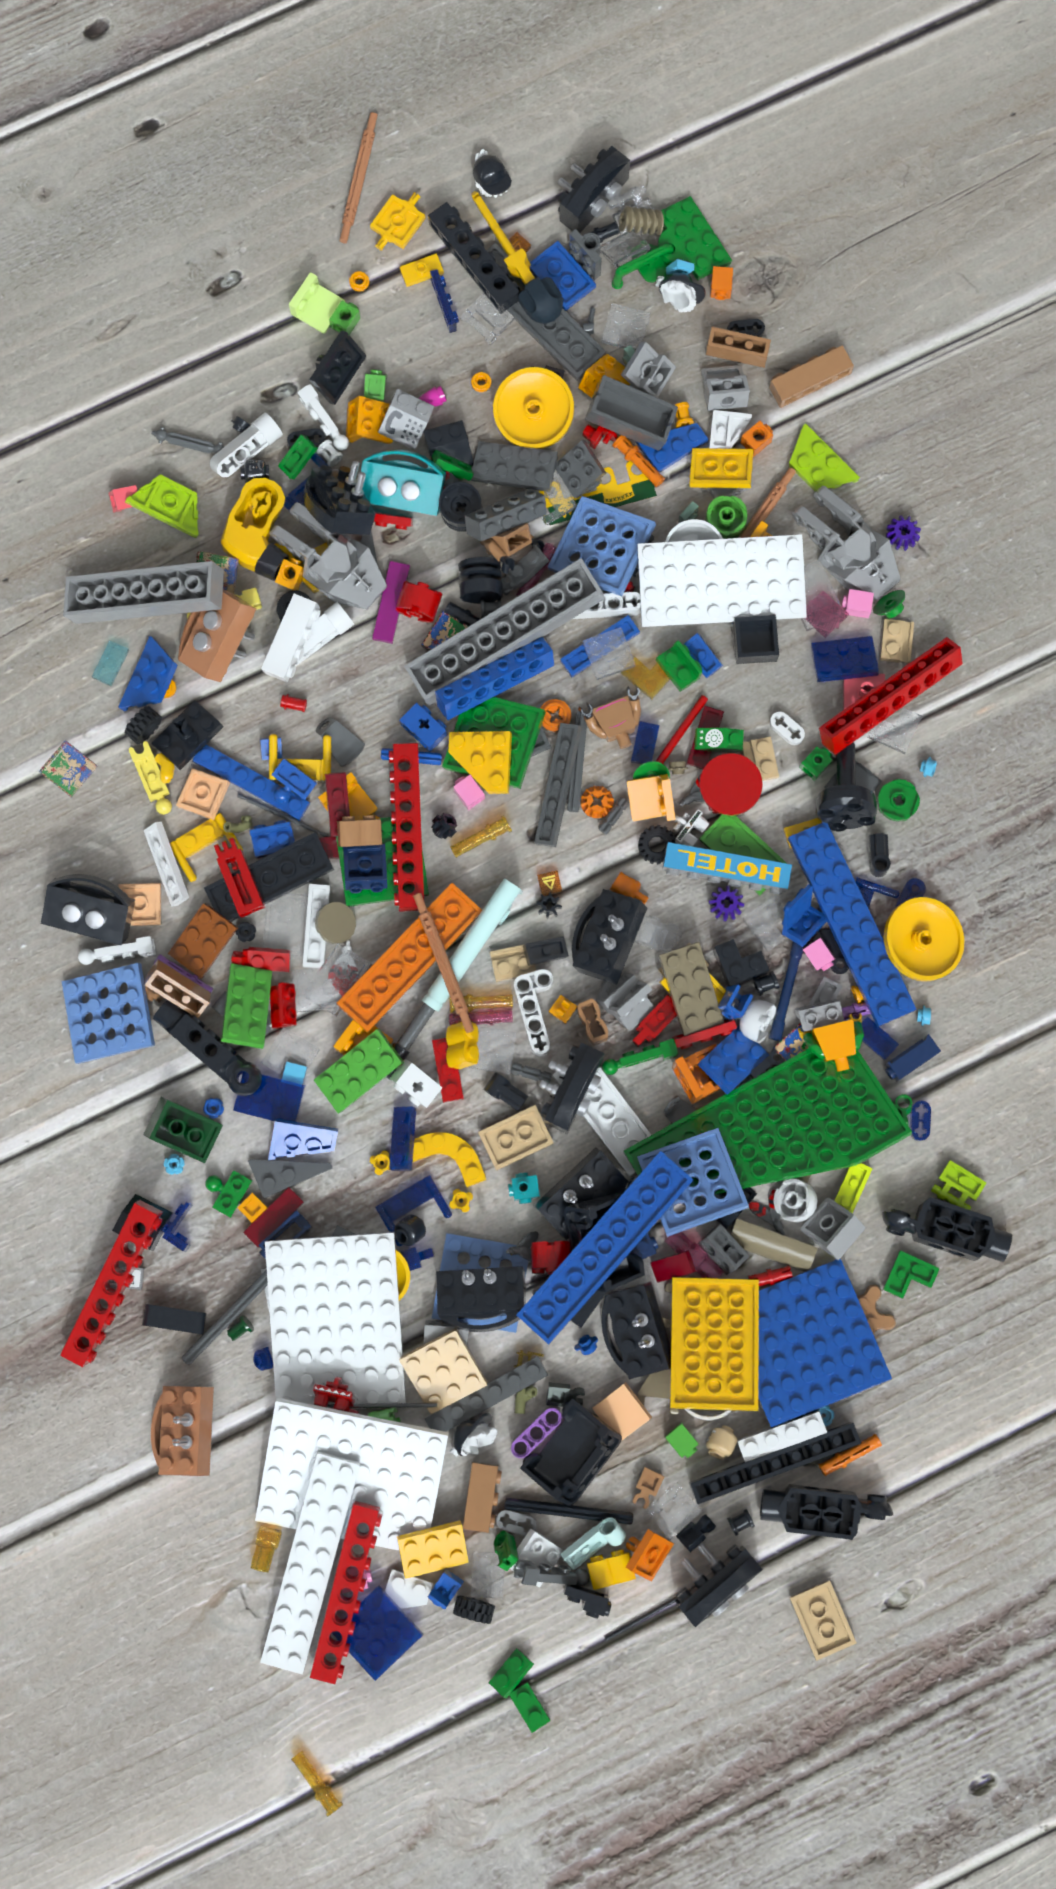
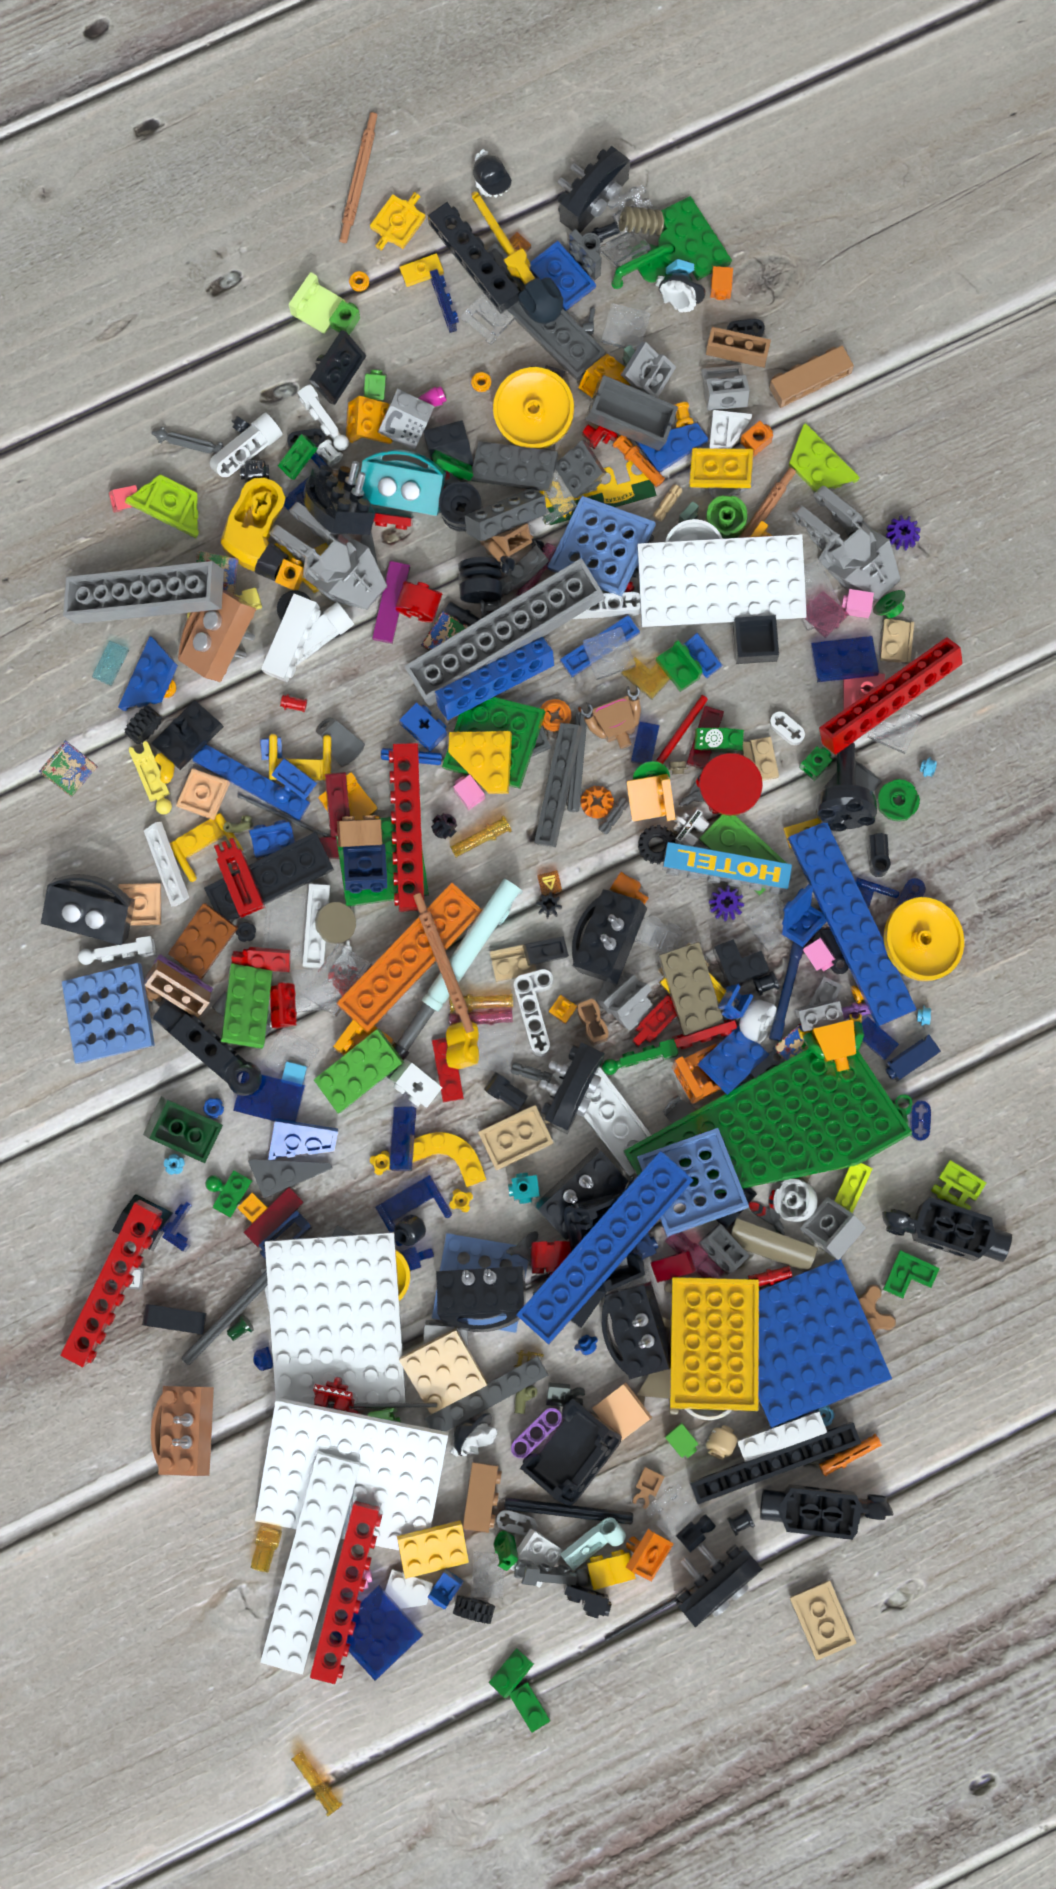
(667, 503): none -> tan axle

